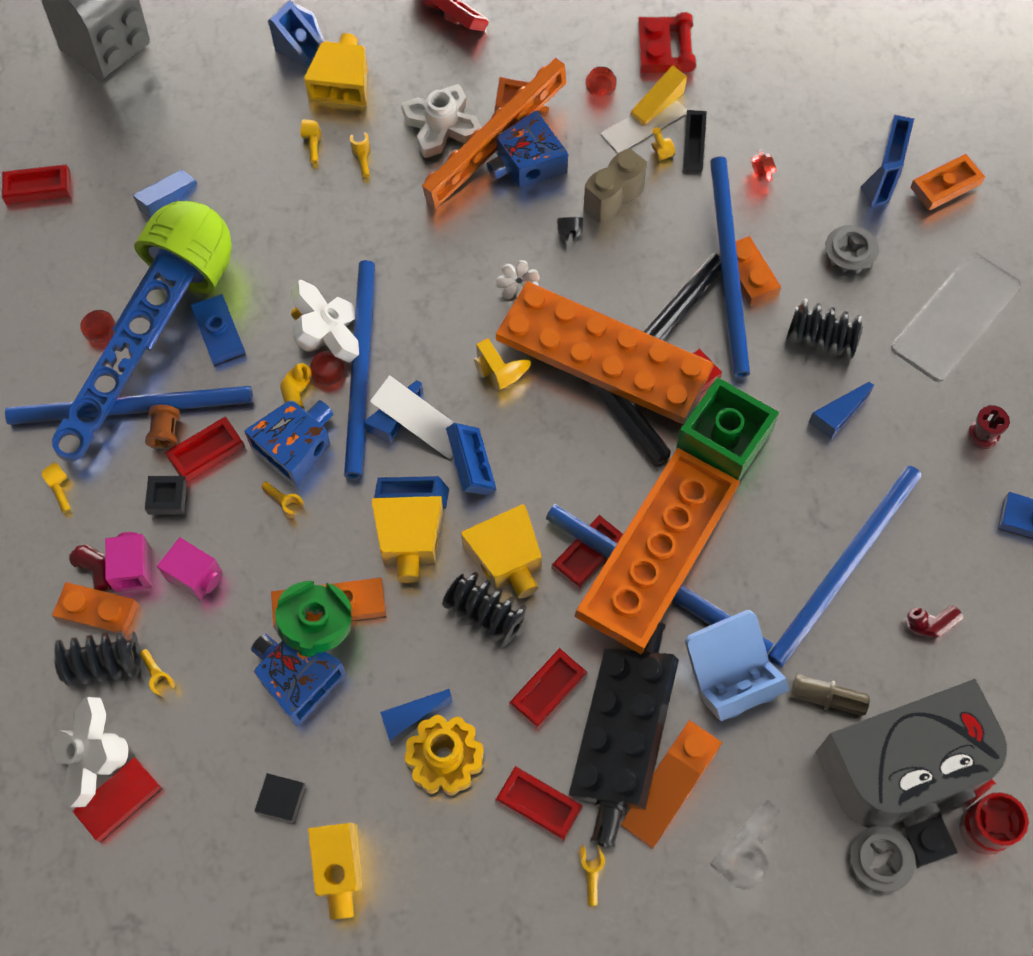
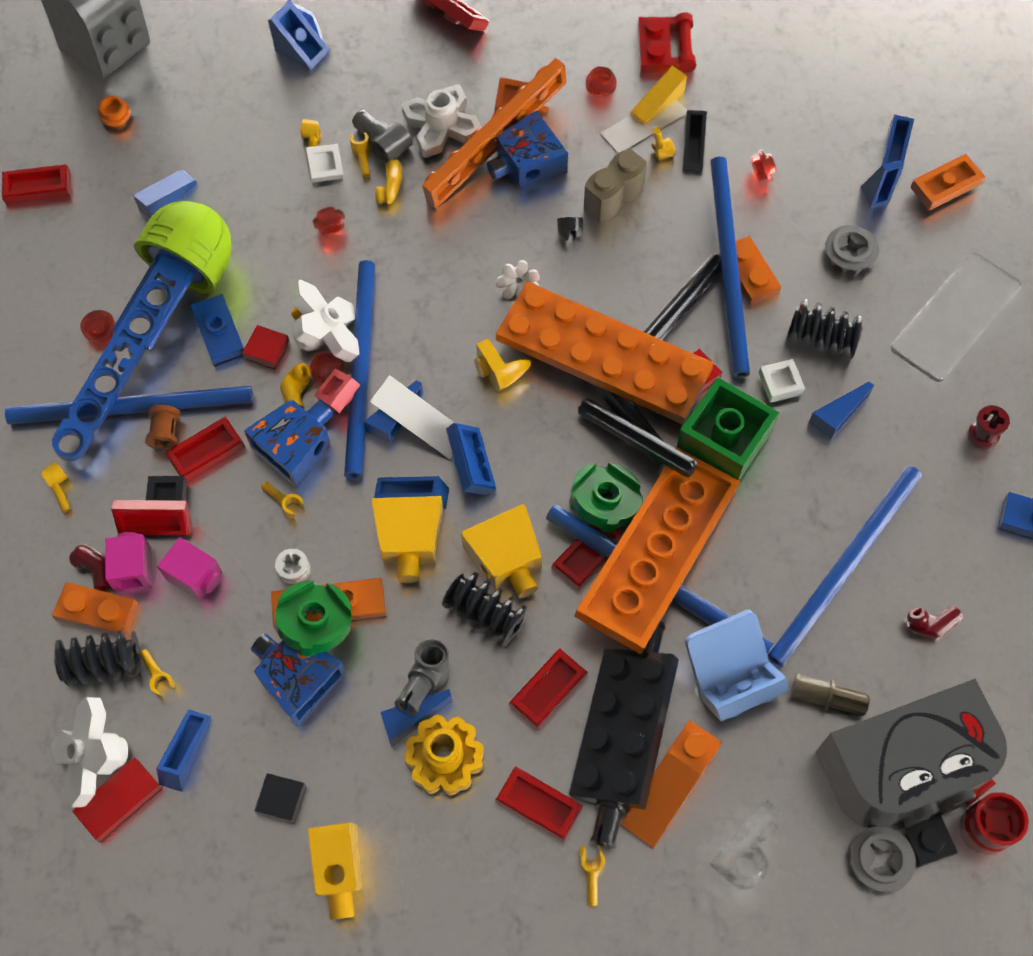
(113, 111): none -> orange plate
(152, 517): none -> red tile
(182, 750): none -> blue piece
(265, 346): none -> red tile
(292, 555): none -> white bush
(324, 163): none -> white plate
(329, 220): none -> clear red plate
(337, 390): none -> coral plate
(339, 73): yellow torso -> none
(385, 140): none -> dark grey pin
(388, 193): none -> yellow arm
(424, 677): none -> dark grey pin
(603, 512): none -> green plate
(637, 437): none -> black axle
(781, 380): none -> white plate

